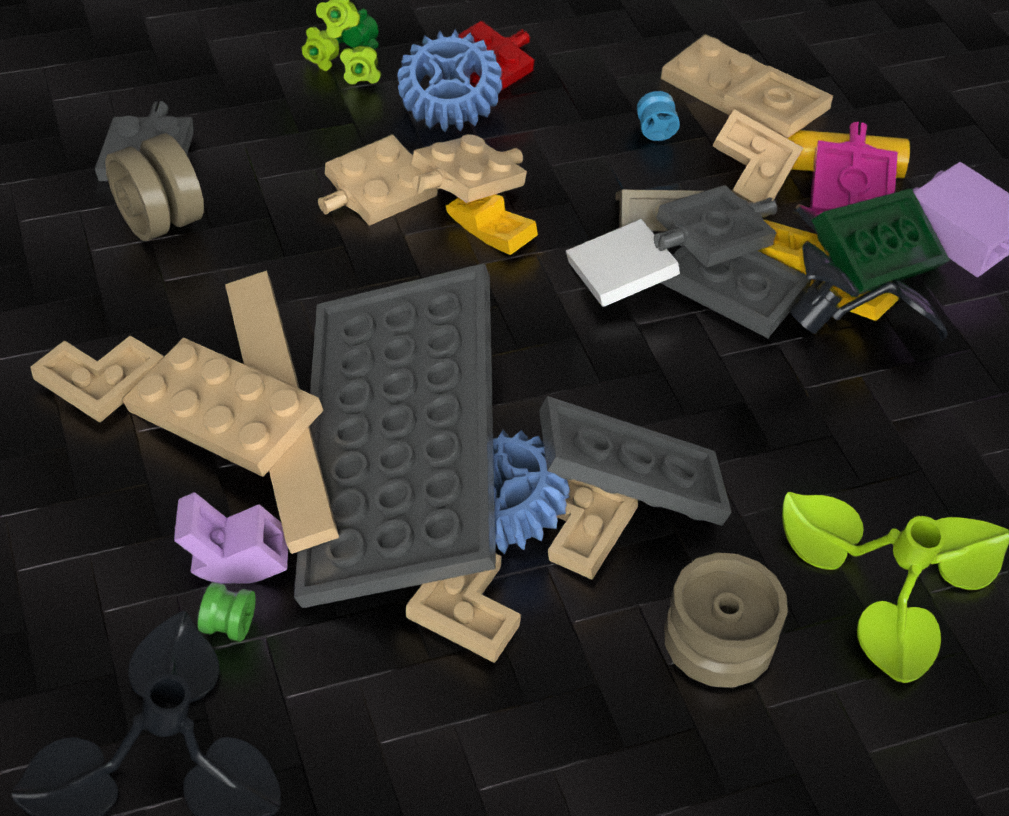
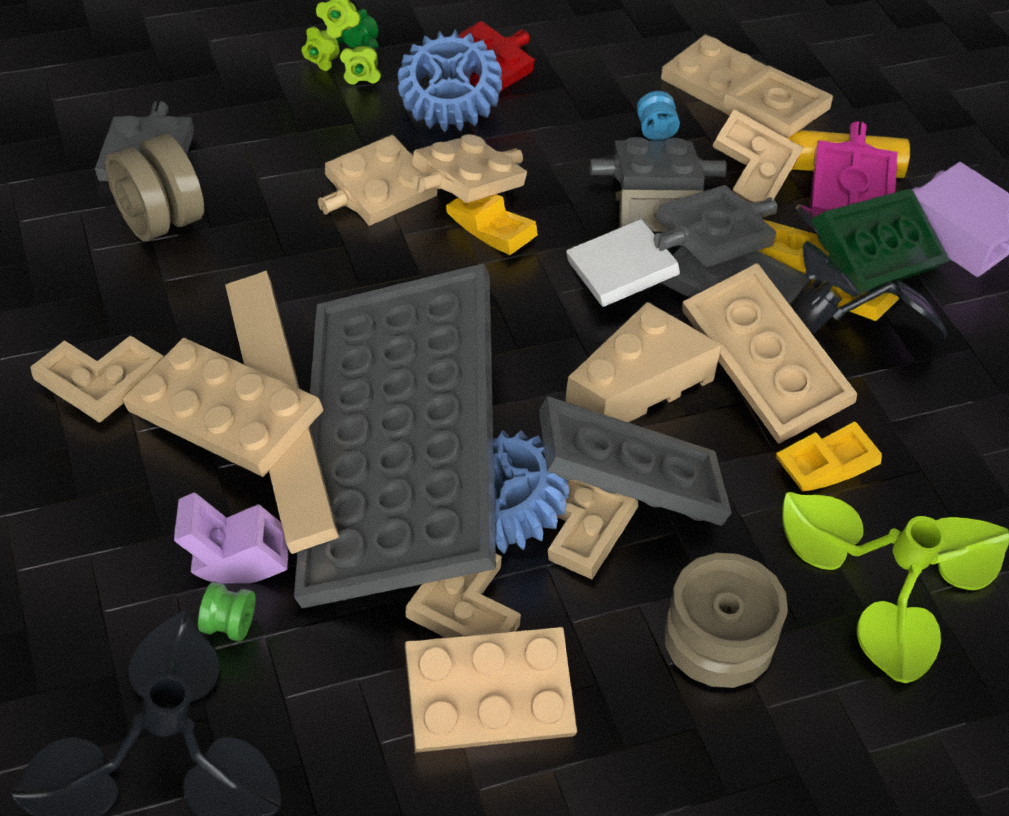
(489, 689): none -> tan plate
(643, 364): none -> tan wedge
(657, 165): none -> dark grey plate
(770, 353): none -> tan plate
(829, 460): none -> yellow slope

